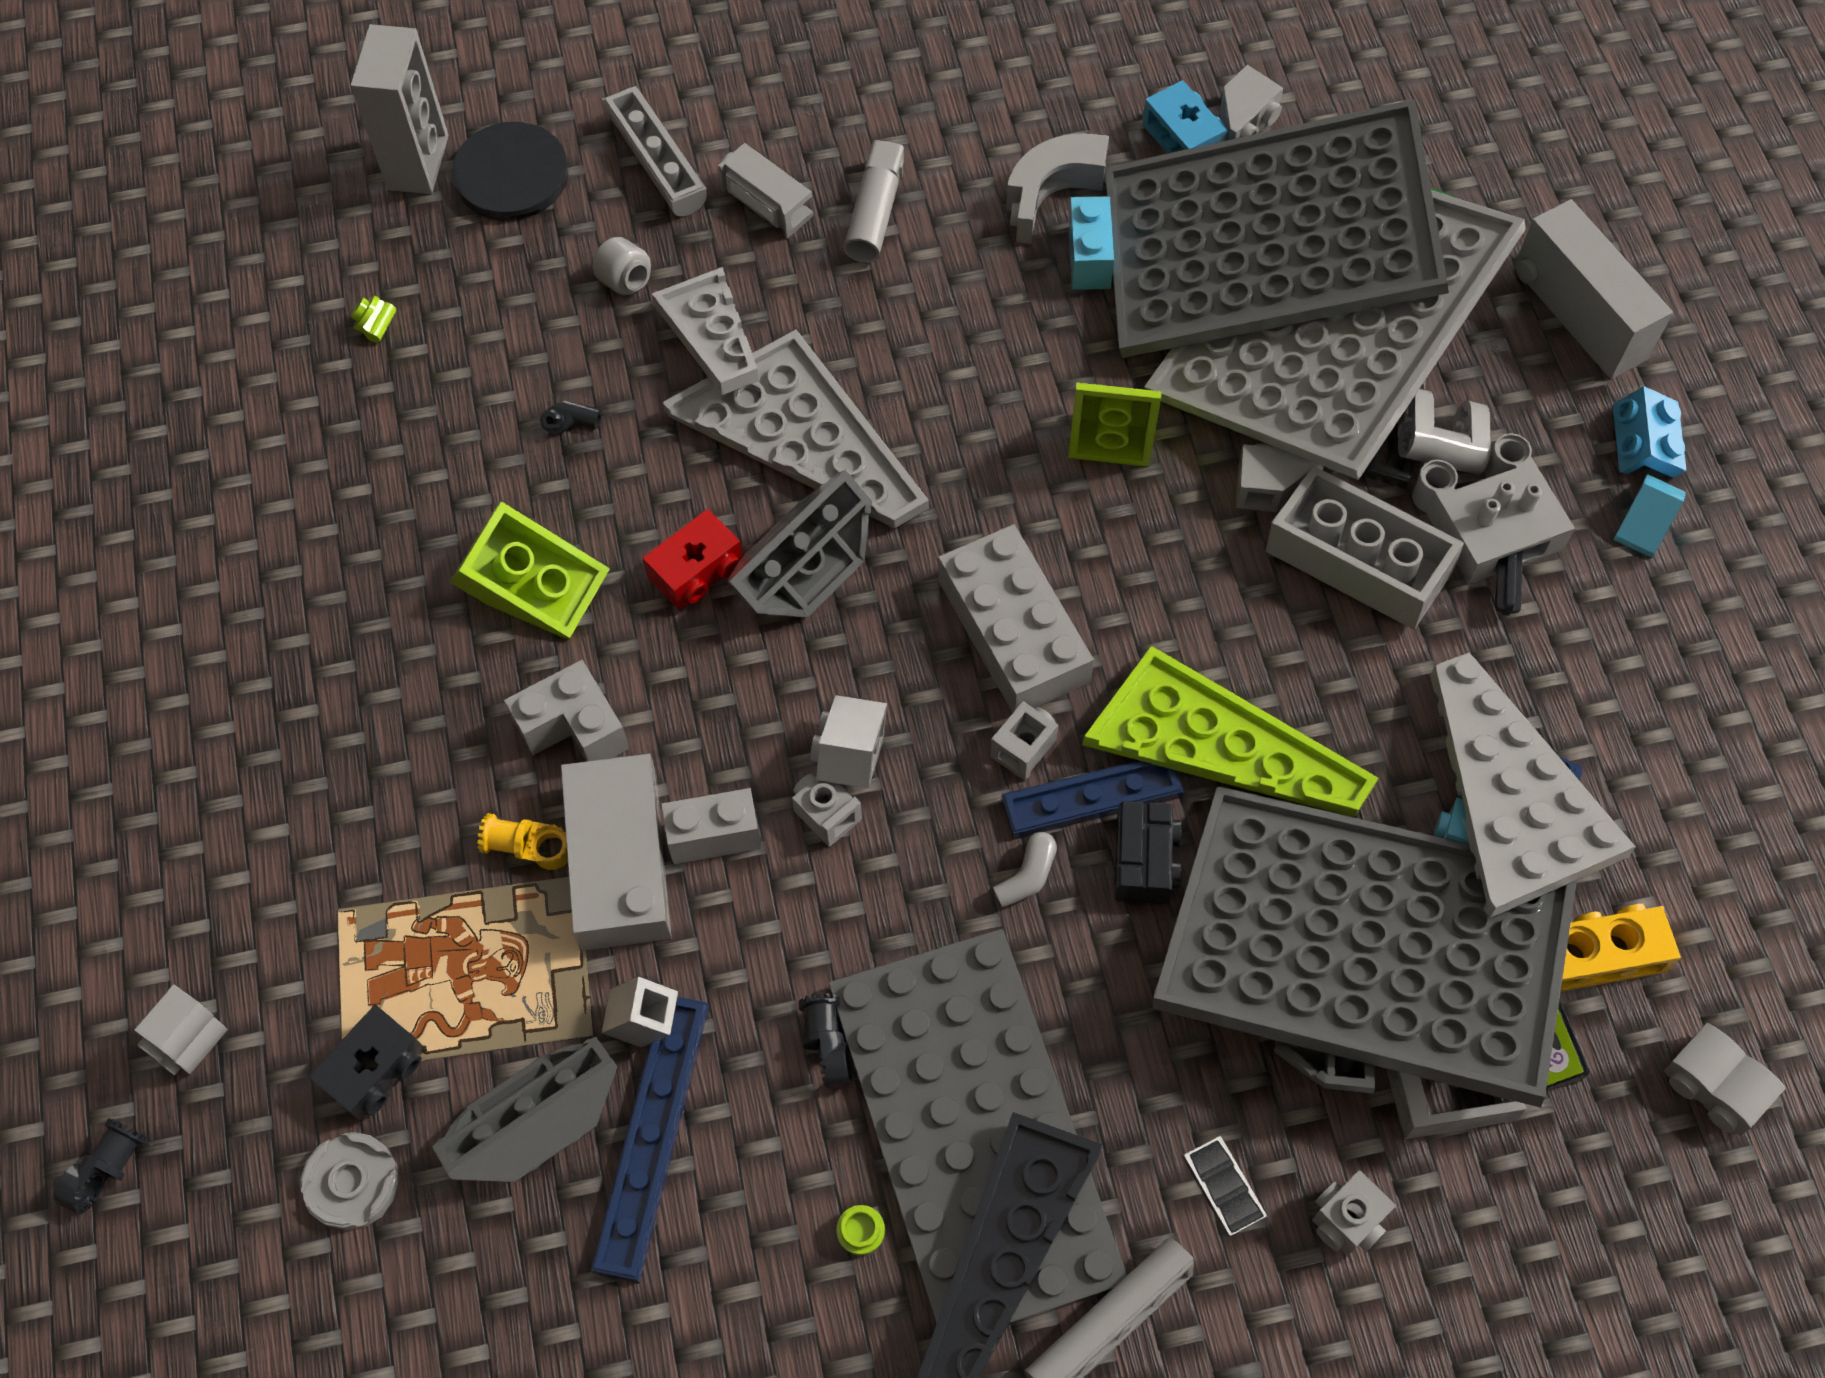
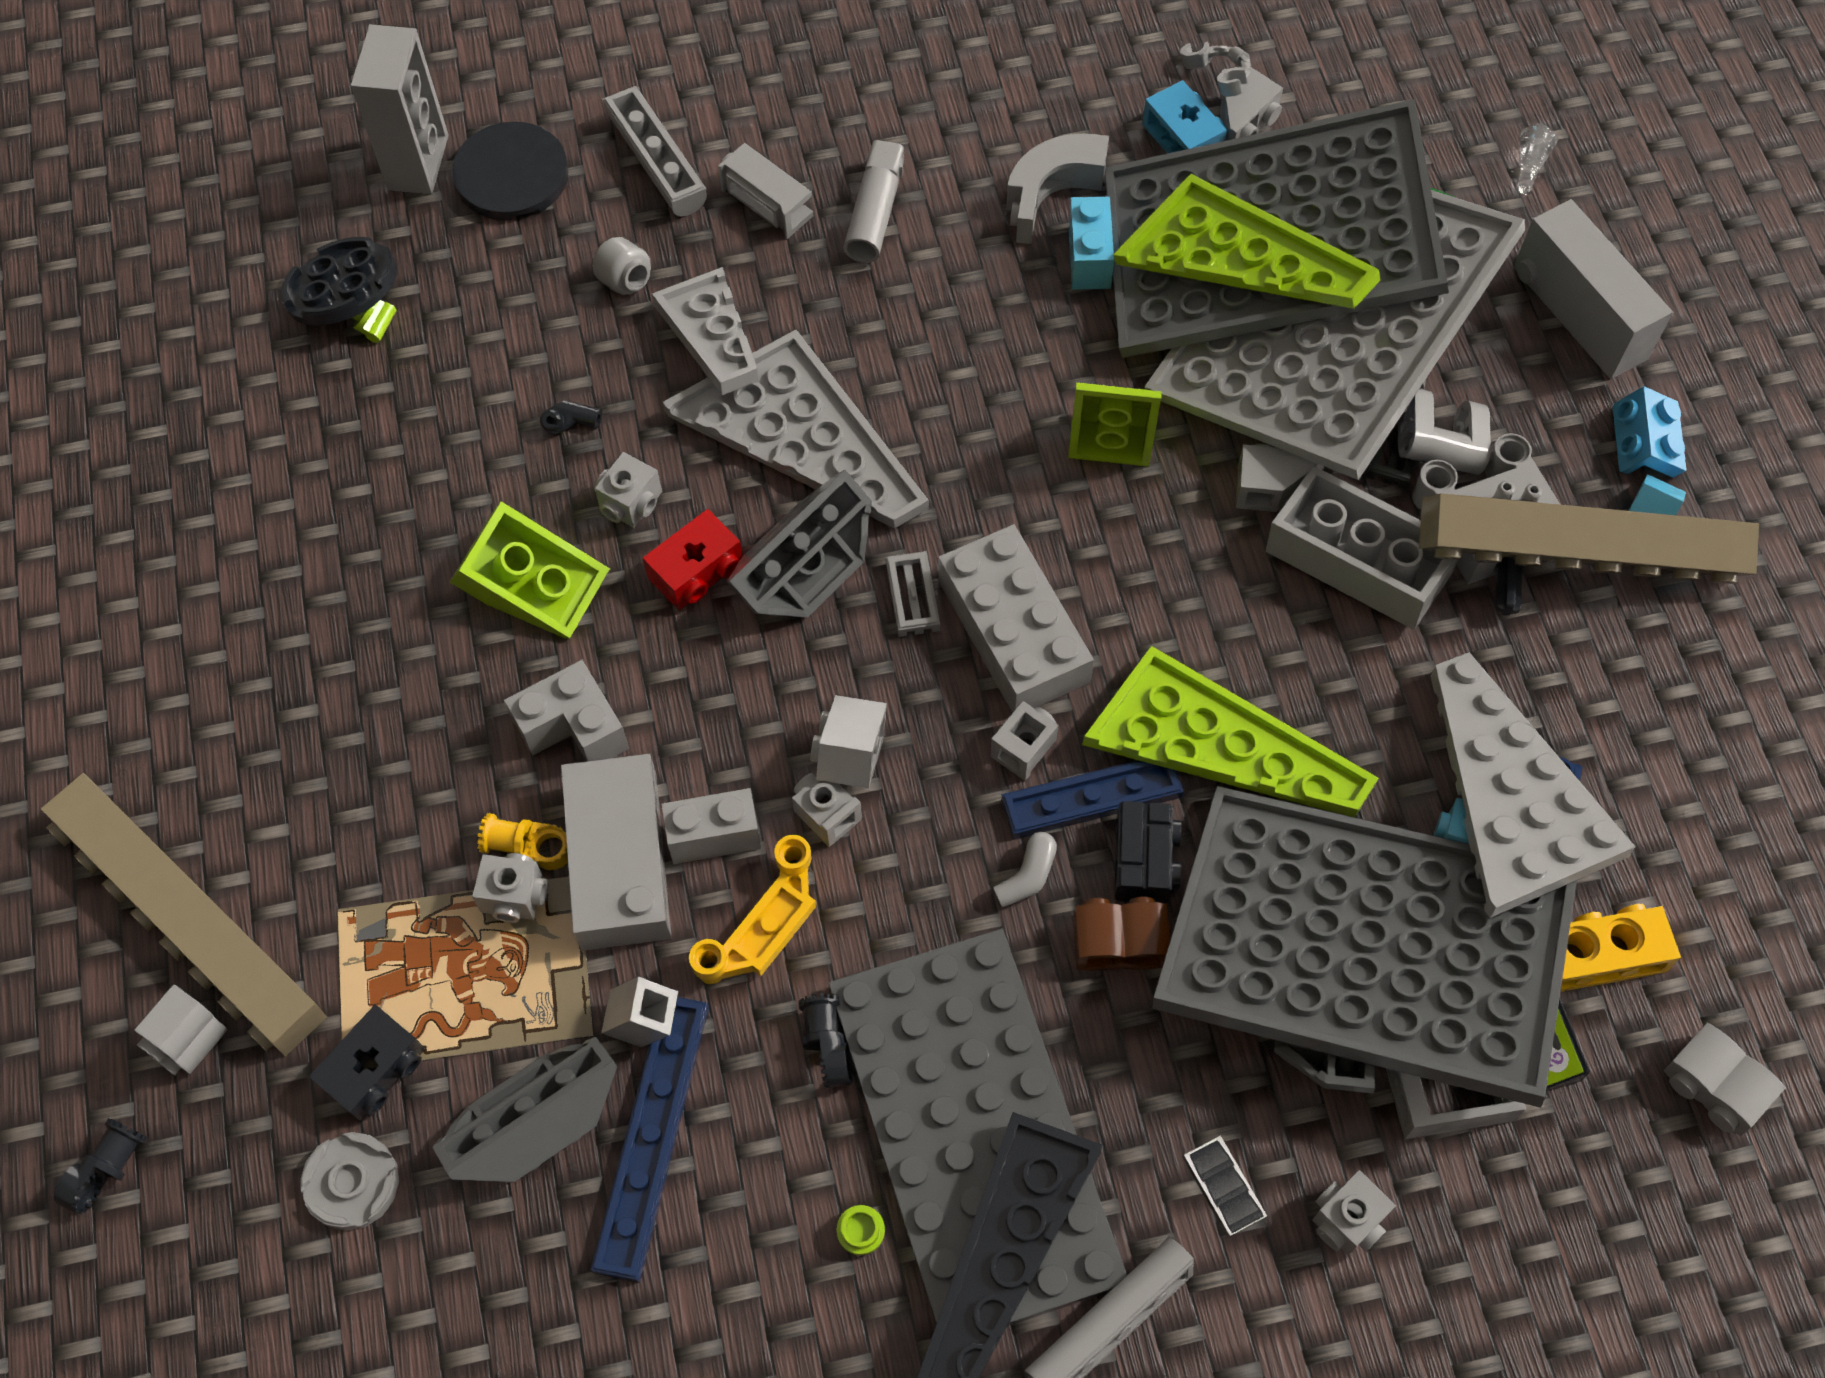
(184, 914): none -> dark tan brick
(339, 281): none -> black tile
(509, 887): none -> light grey brick
(628, 490): none -> light grey brick
(767, 925): none -> yellow plate
(917, 623): none -> light grey tile
(1121, 935): none -> reddish brown brick
(1228, 80): none -> light grey piece
(1229, 242): none -> lime wing
(1535, 147): none -> clear cone
(1588, 536): none -> dark tan brick

